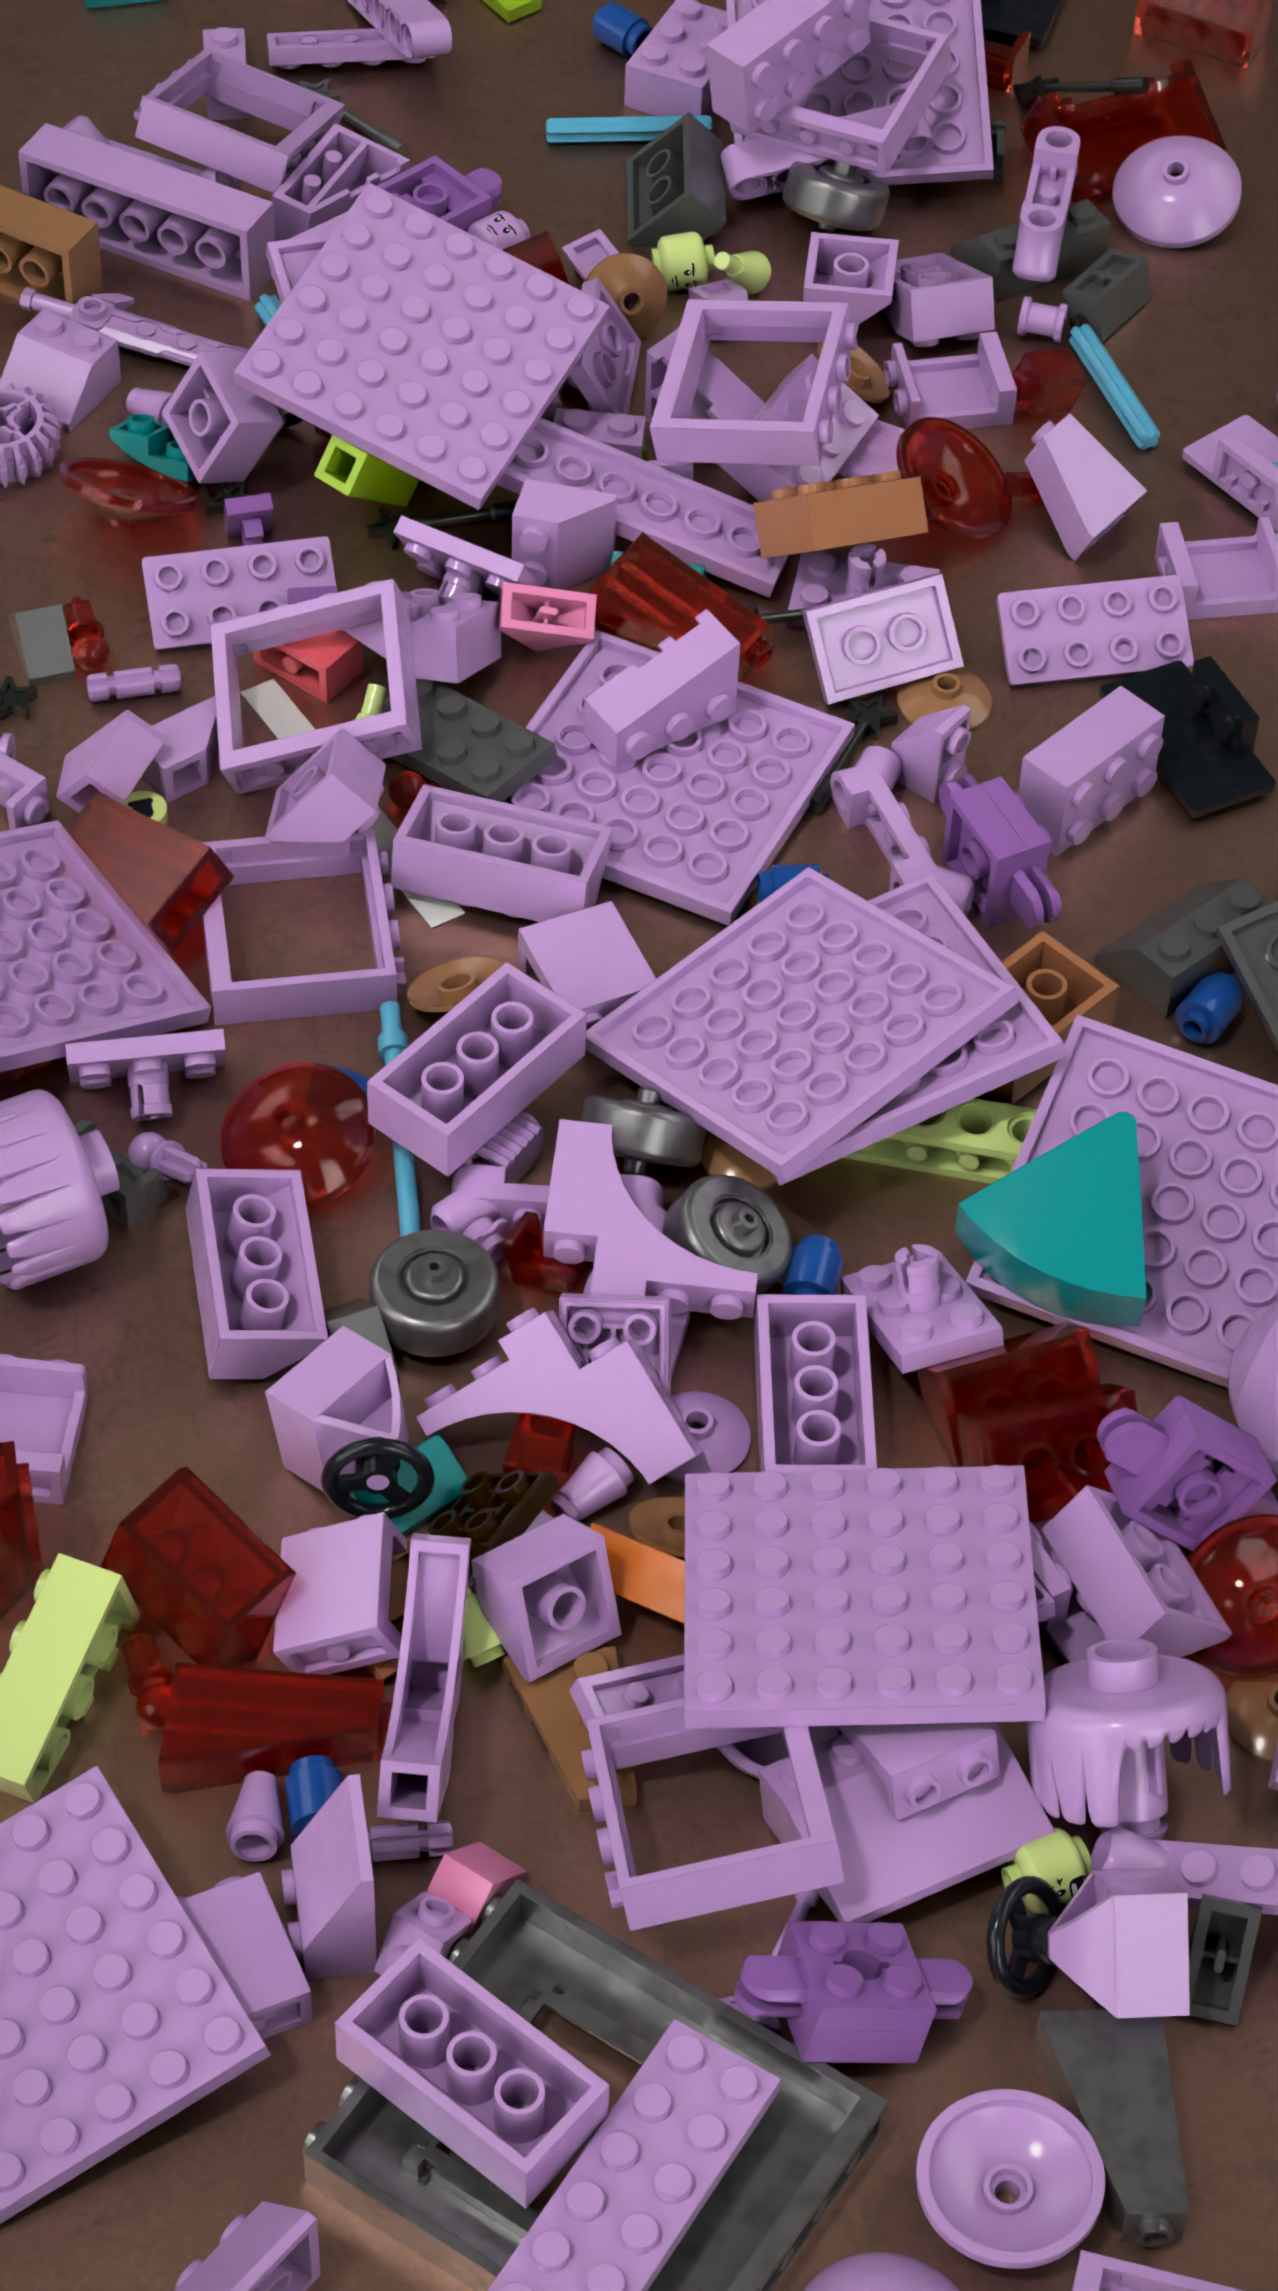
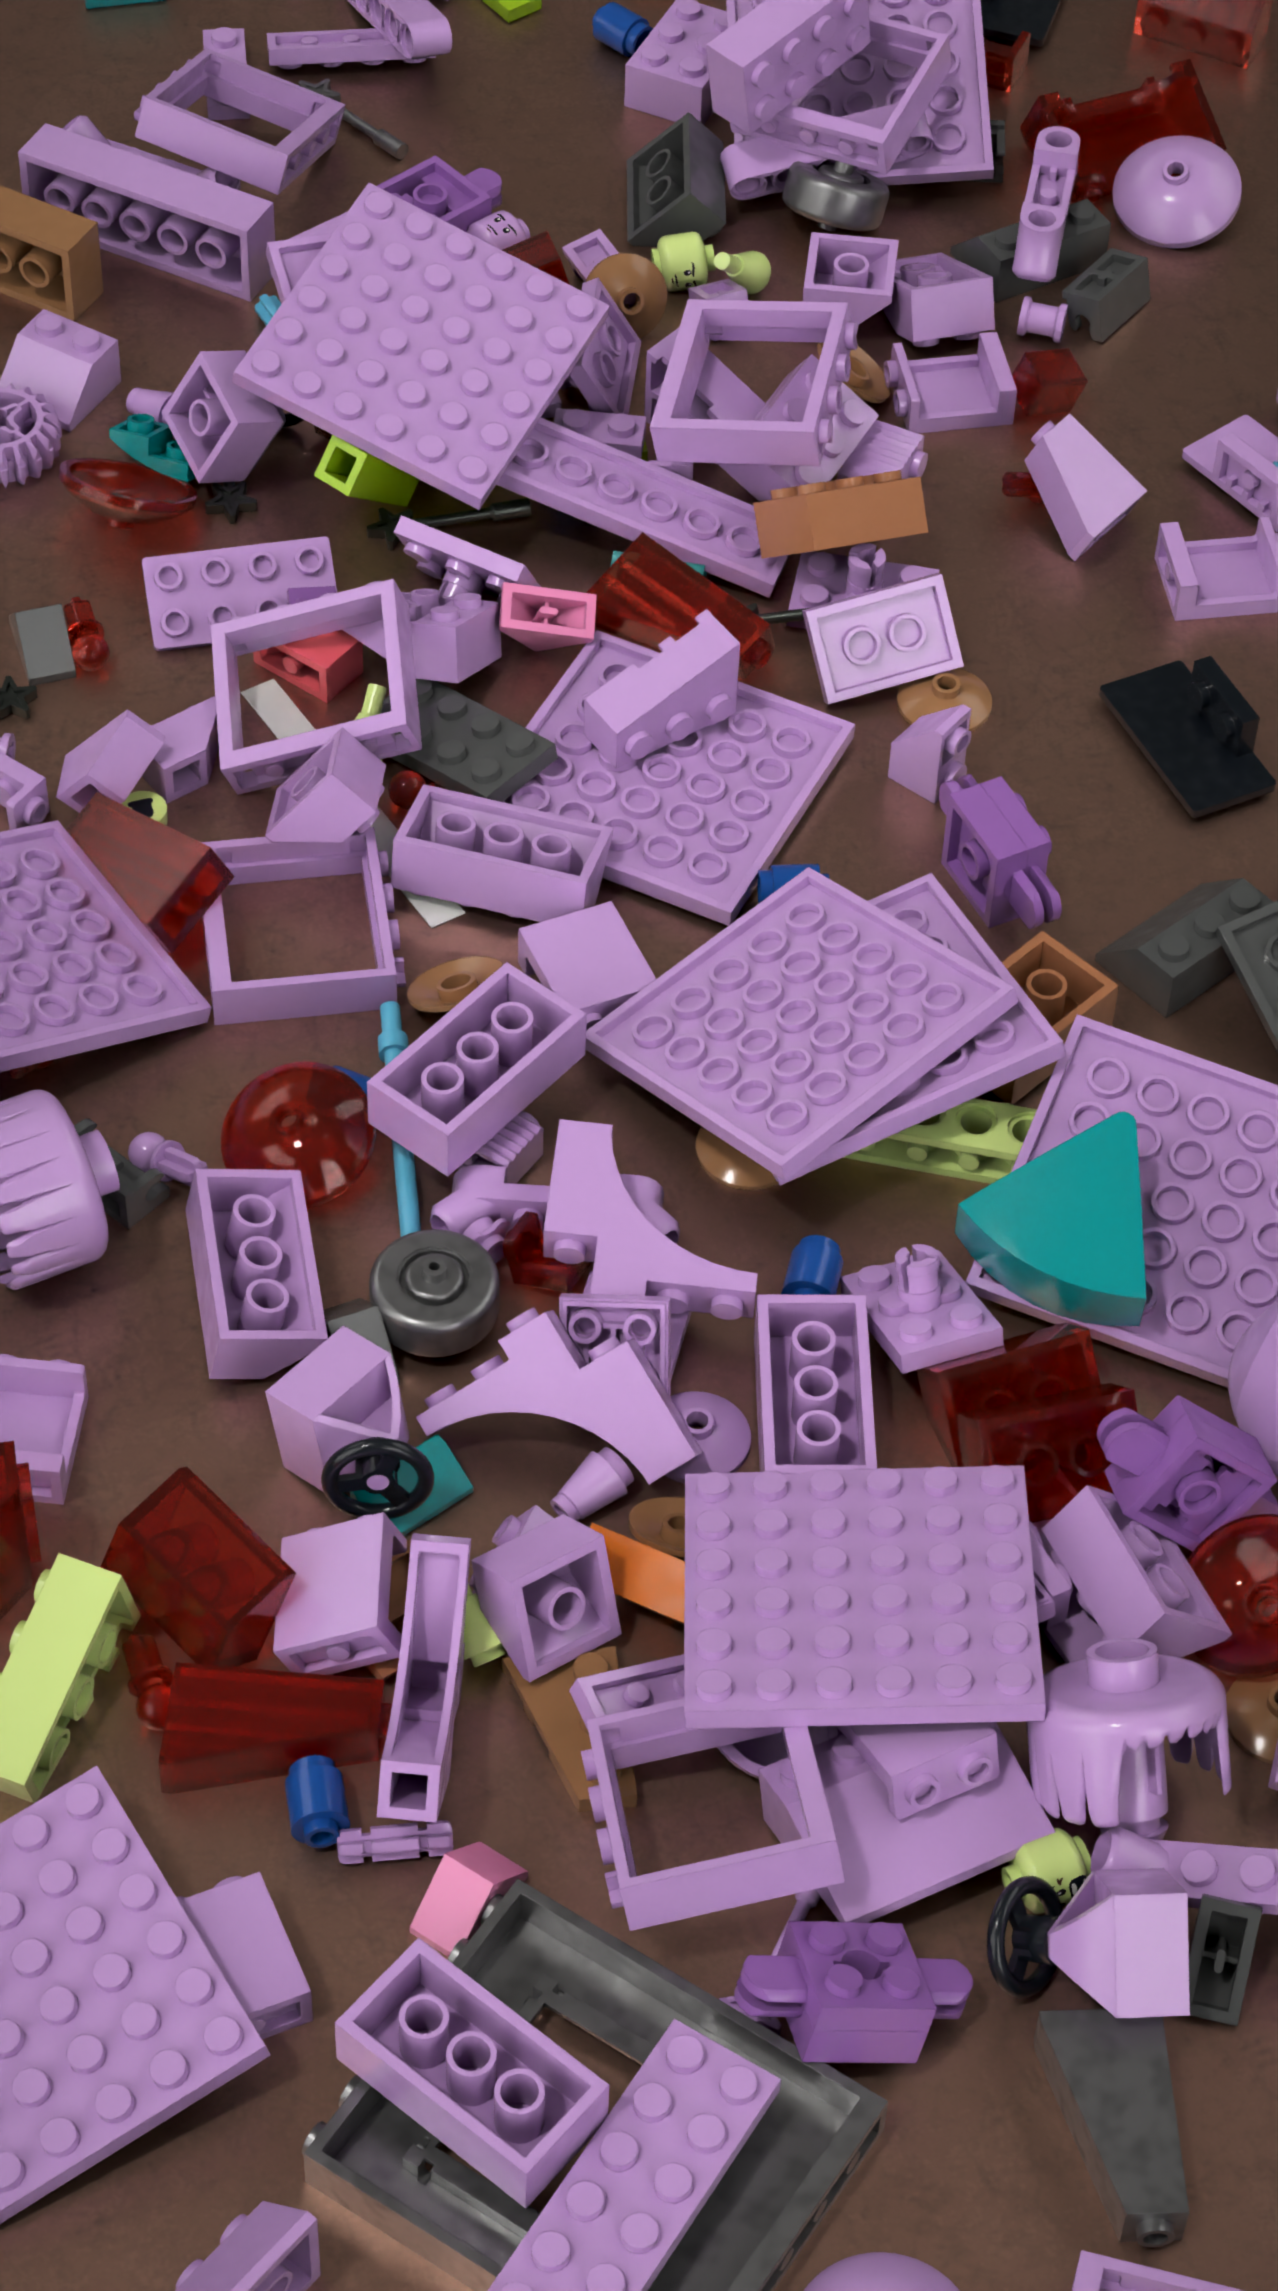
(133, 682): lavender axle -> none
(135, 332): lavender sword -> none
(146, 1065): lavender plate -> none
(249, 517): medium lavender tile -> none
(256, 1818): lavender cone -> none
(331, 180): lavender wedge -> none
(333, 1889): lavender slope -> none
(424, 1917): lavender bracket -> none
(495, 1508): dark brown tile -> none
(540, 1445): clear red panel -> none
(563, 532): lavender slope -> none
(612, 128): medium azure axle -> none
(647, 1131): flat silver wheel -> none
(732, 1227): flat silver wheel -> none
(866, 797): lavender plate -> none
(867, 718): pearl dark grey piece -> none
(957, 478): clear red dish -> none
(1018, 2147): lavender dish -> none
(1092, 767): lavender brick -> none
(1093, 630): lavender bracket -> none
(1114, 387): medium azure axle -> none
(1119, 86): pearl dark grey piece -> none
(1209, 1008): blue brick -> none

